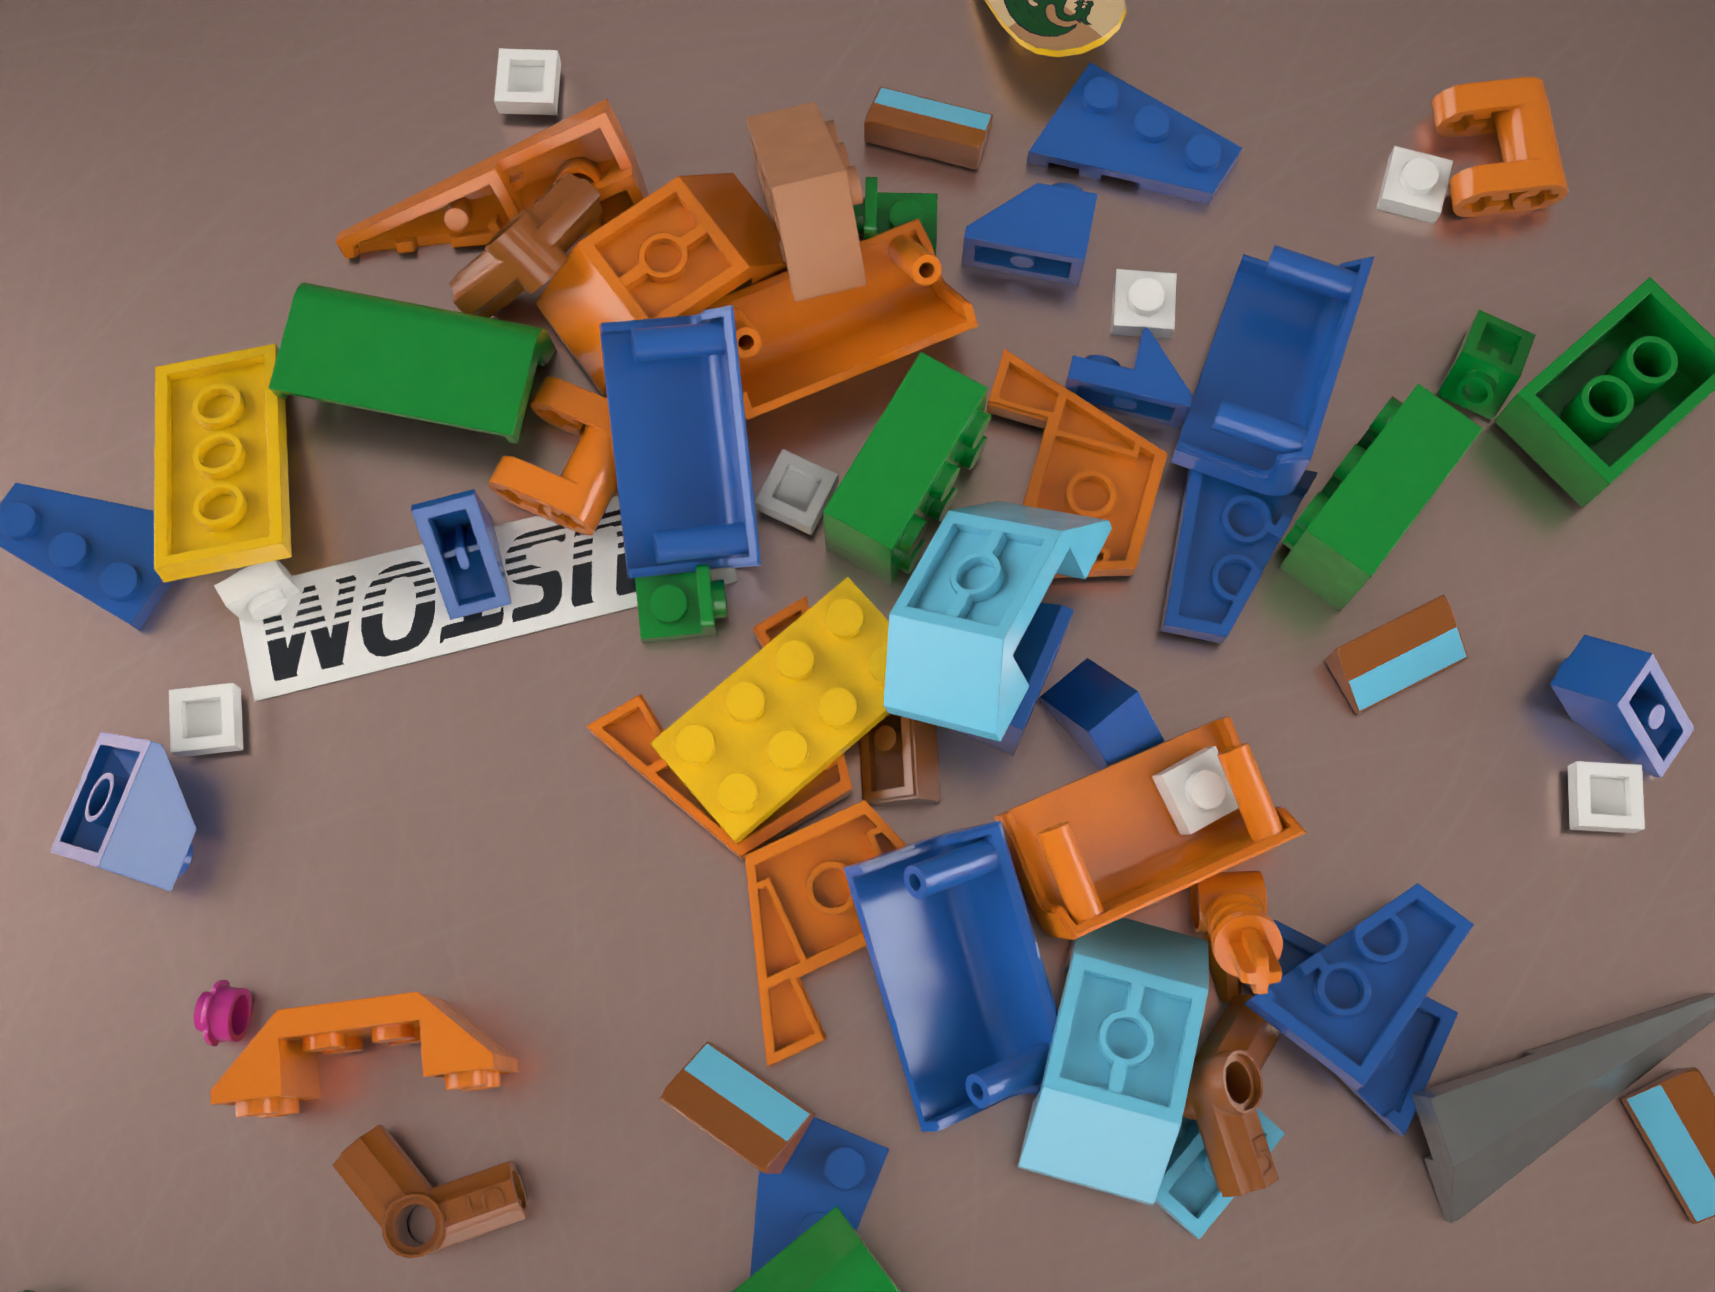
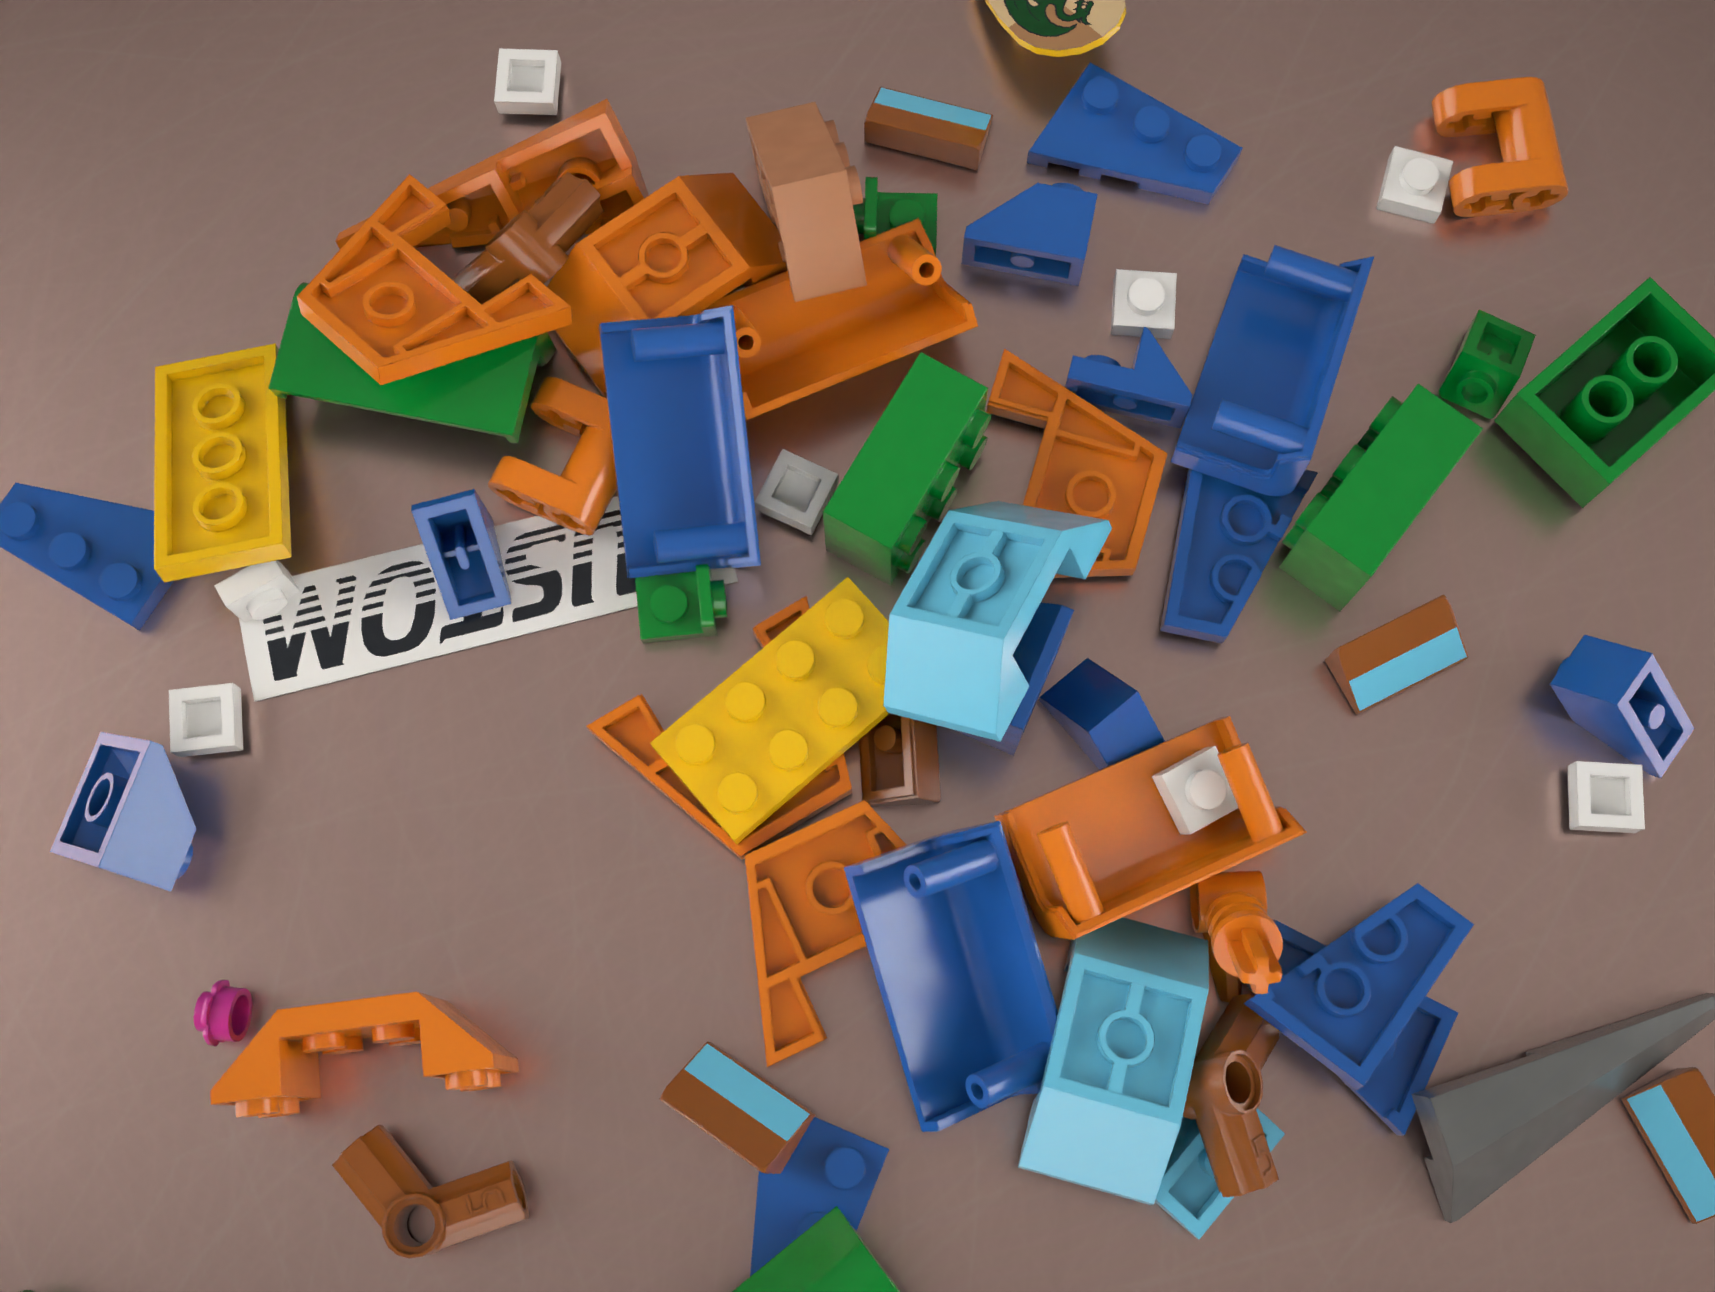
(404, 313): none -> orange wing

